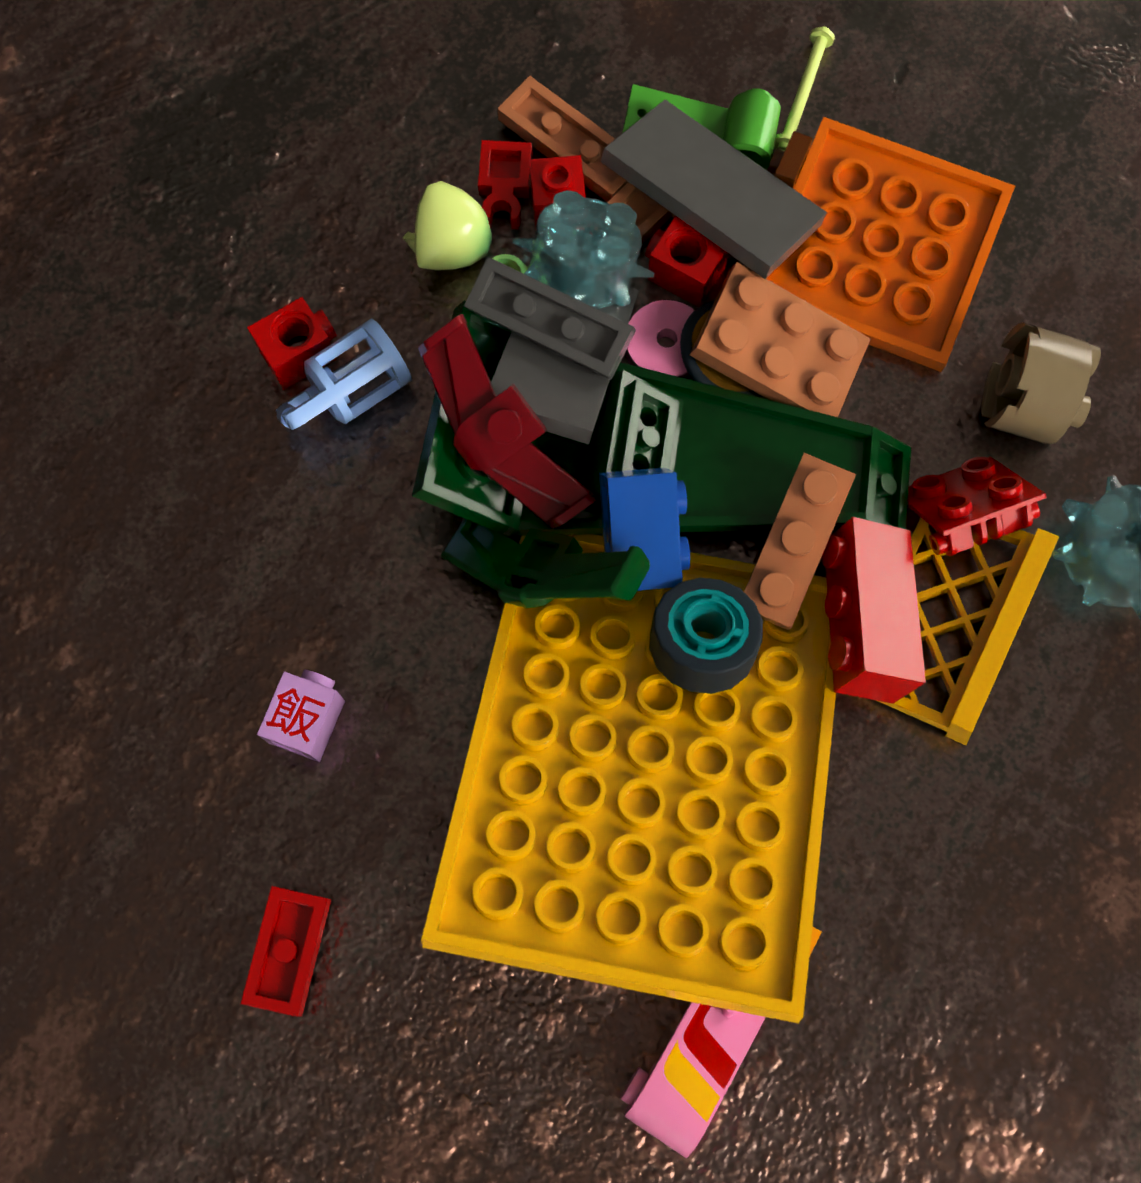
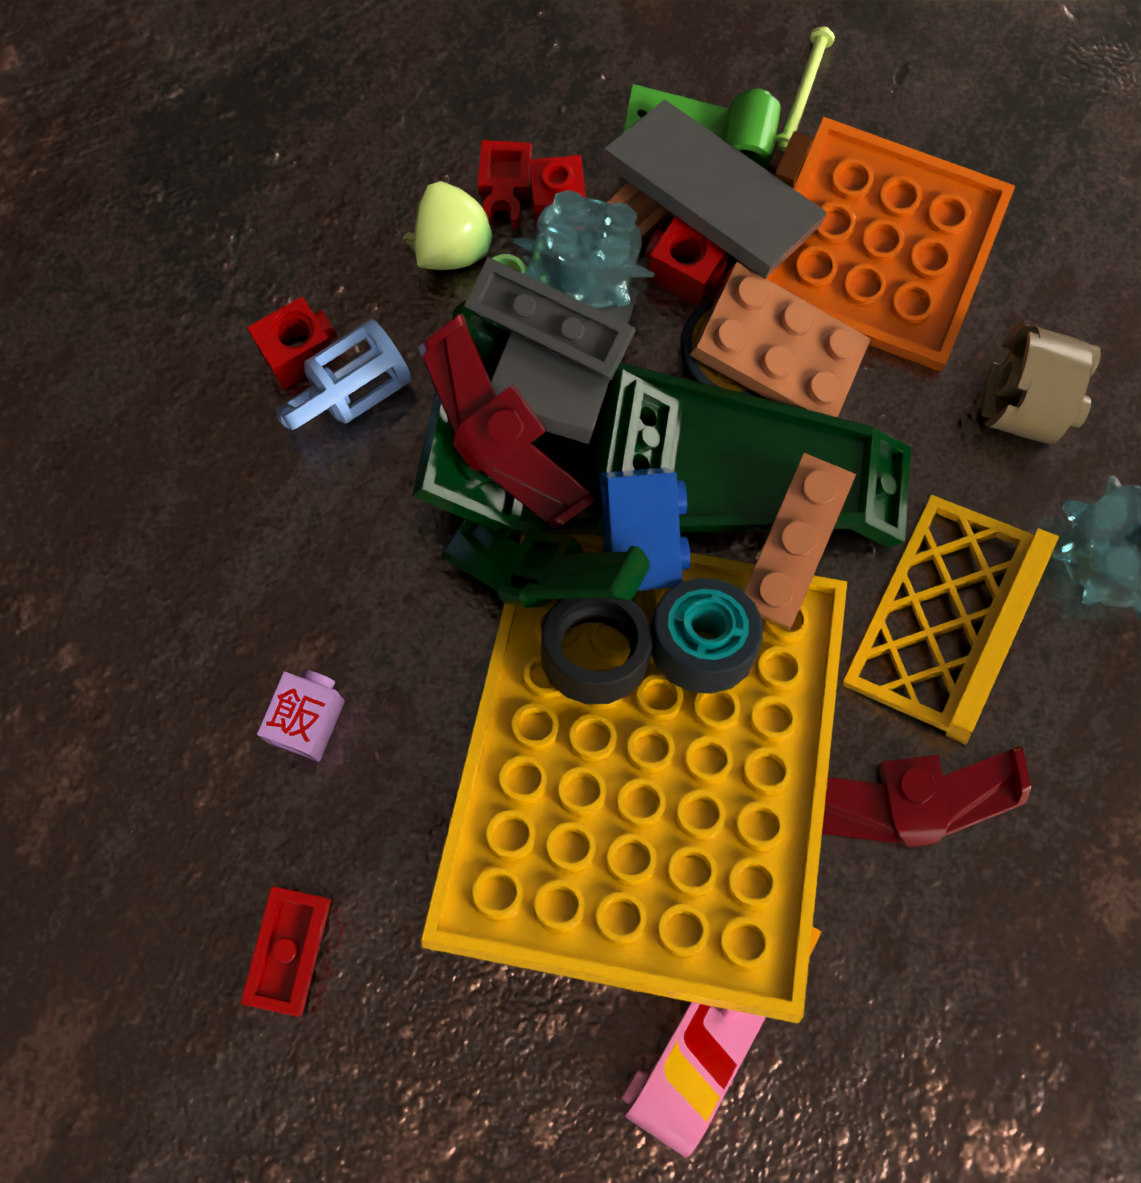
(560, 131): nougat plate -> none
(589, 685): none -> black tyre
(655, 322): bright pink piece -> none
(873, 611): brick -> none
(920, 804): none -> dark red plate
(974, 503): red hinge -> none

